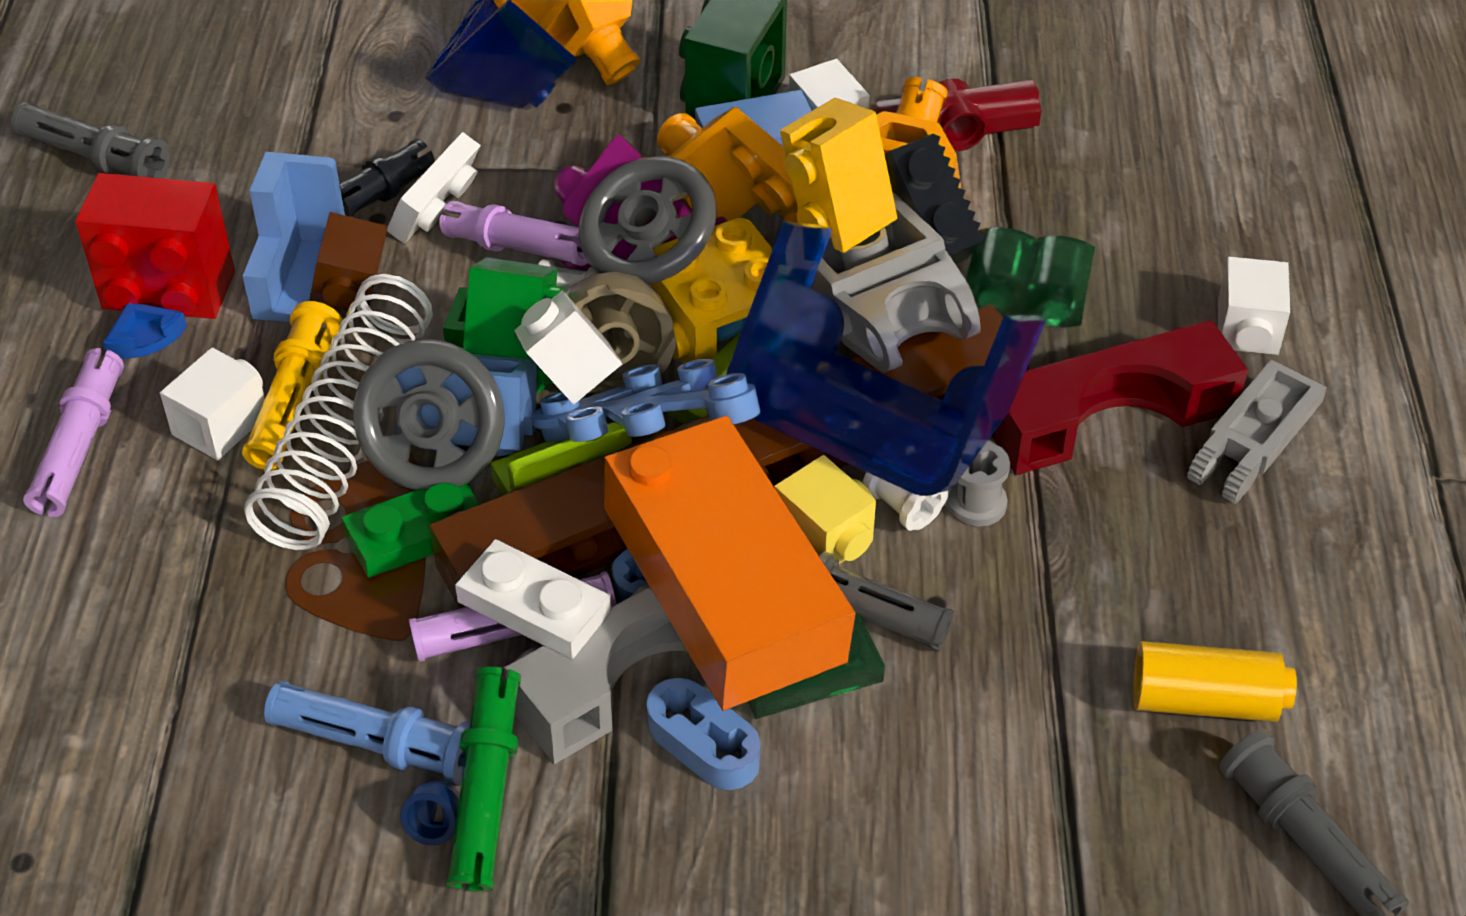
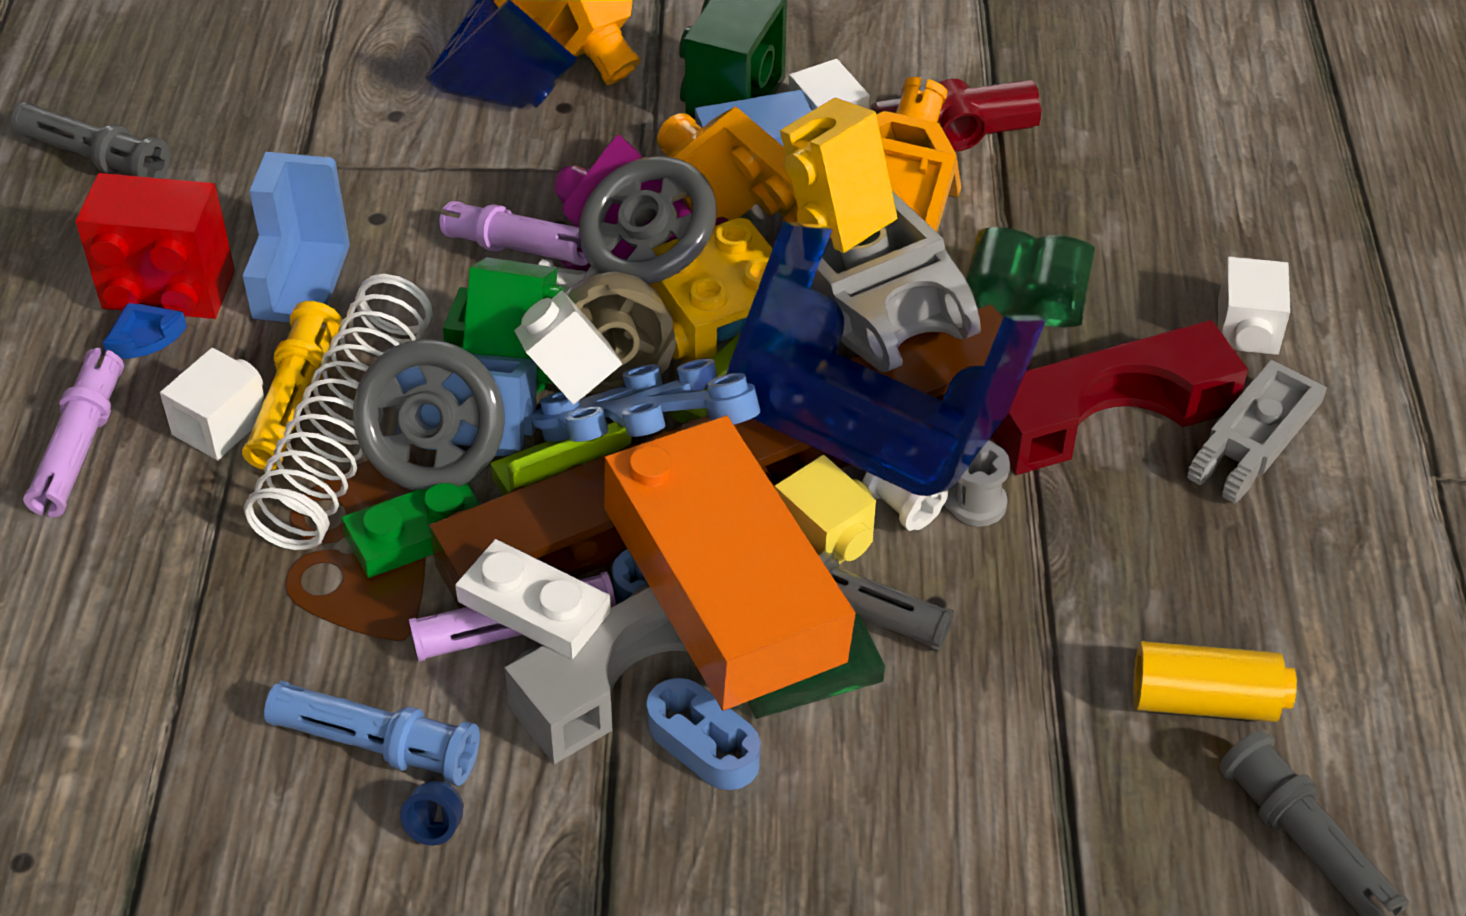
(346, 258): reddish brown brick -> none
(383, 177): black pin -> none
(424, 200): white plate -> none
(487, 749): green pin -> none
(927, 185): black brick -> none

